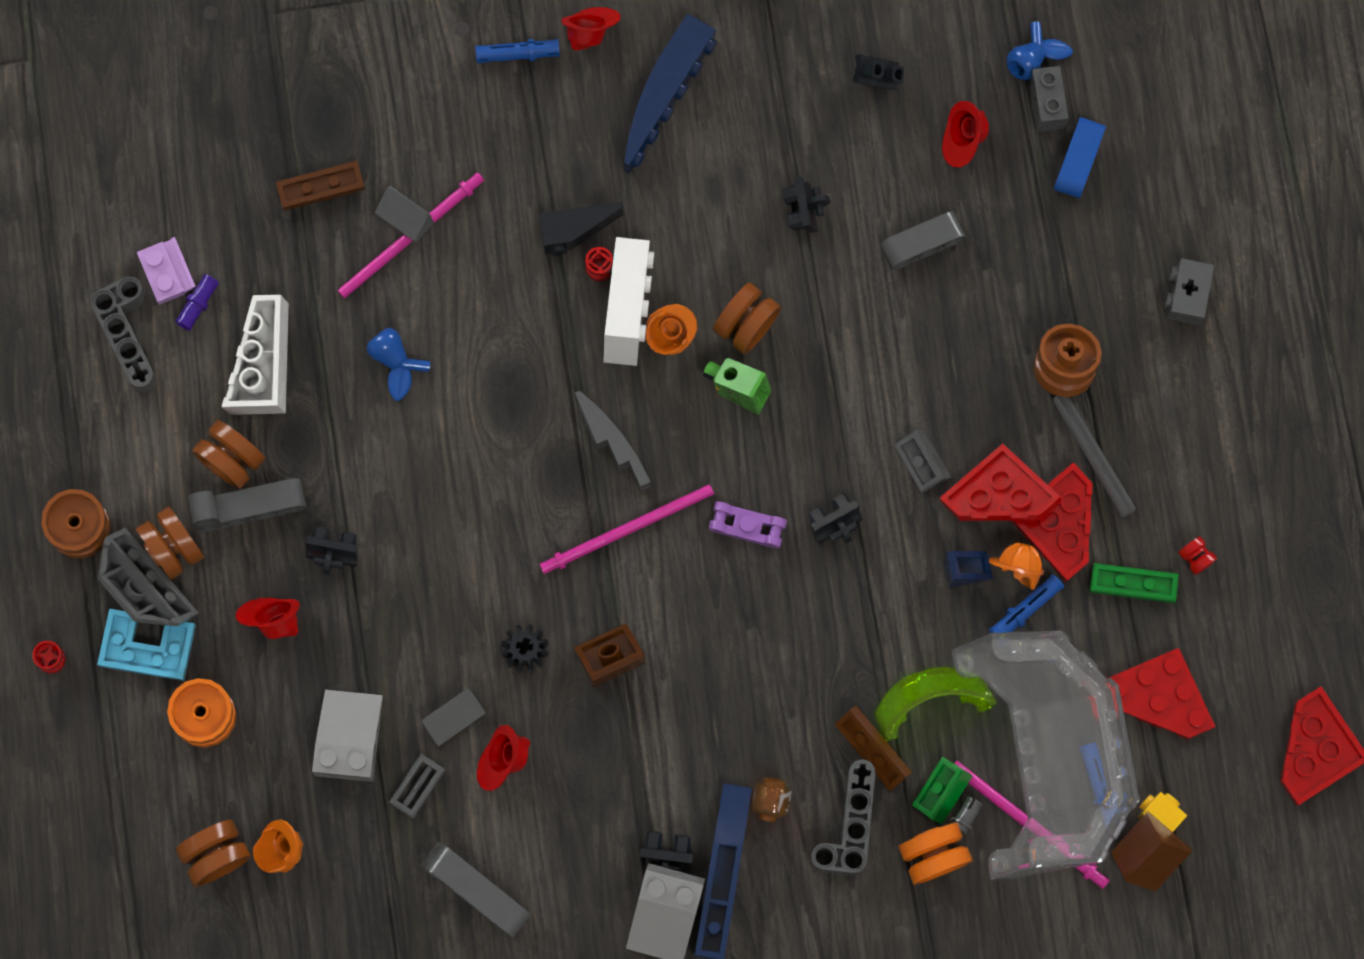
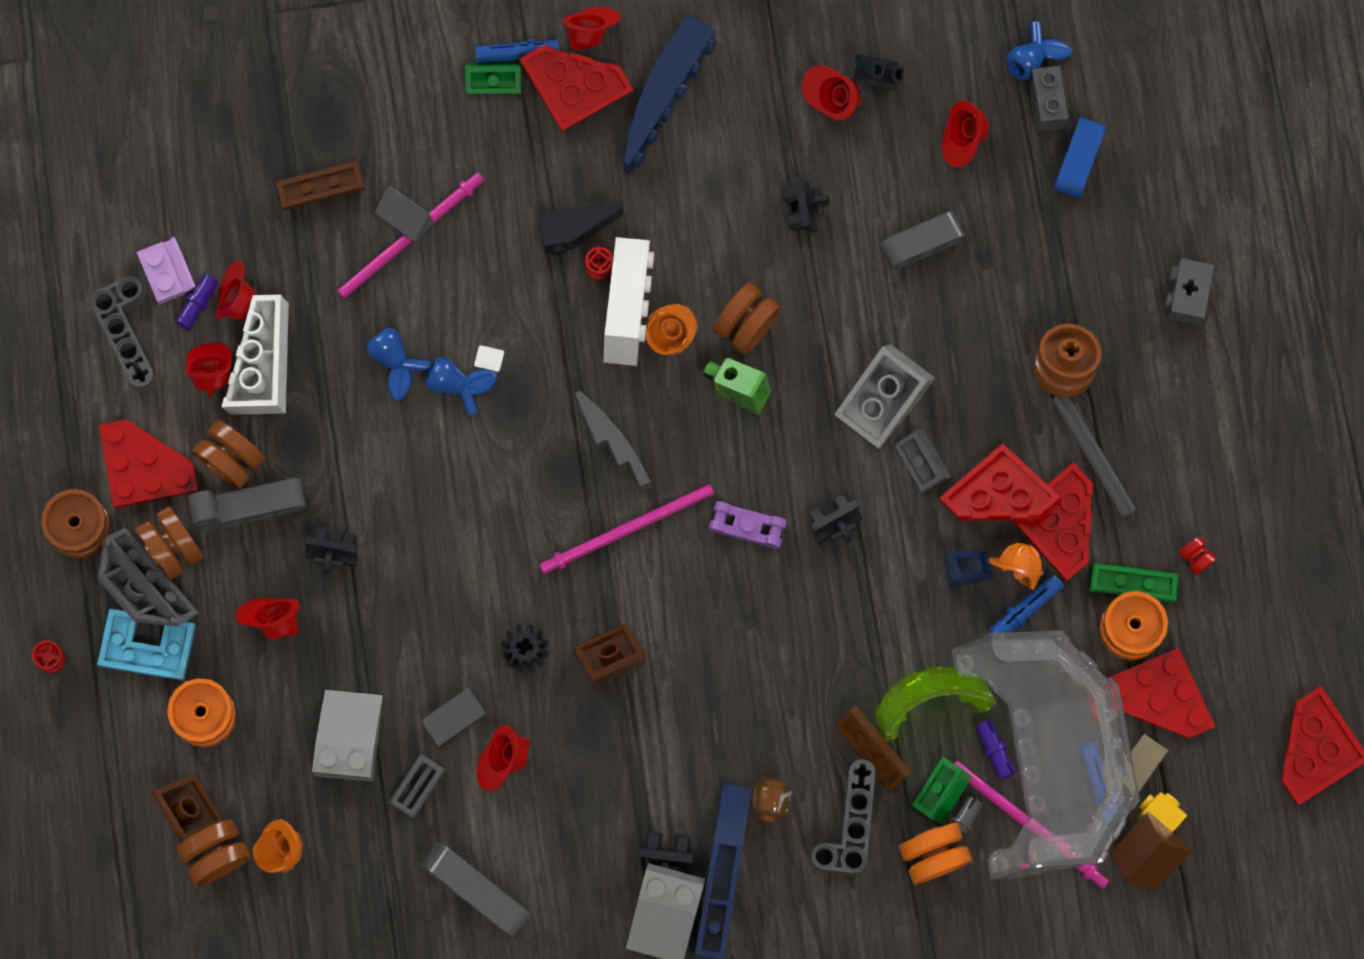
(143, 467): none -> red plate
(187, 807): none -> reddish brown slope
(209, 366): none -> red piece
(234, 294): none -> red piece
(448, 379): none -> blue piece
(489, 358): none -> white sticker
(493, 78): none -> green slope
(573, 84): none -> red plate
(830, 92): none -> red piece
(884, 395): none -> light grey slope
(995, 750): none -> dark purple pin
(1145, 614): none -> orange wheel
(1146, 758): none -> dark tan slope

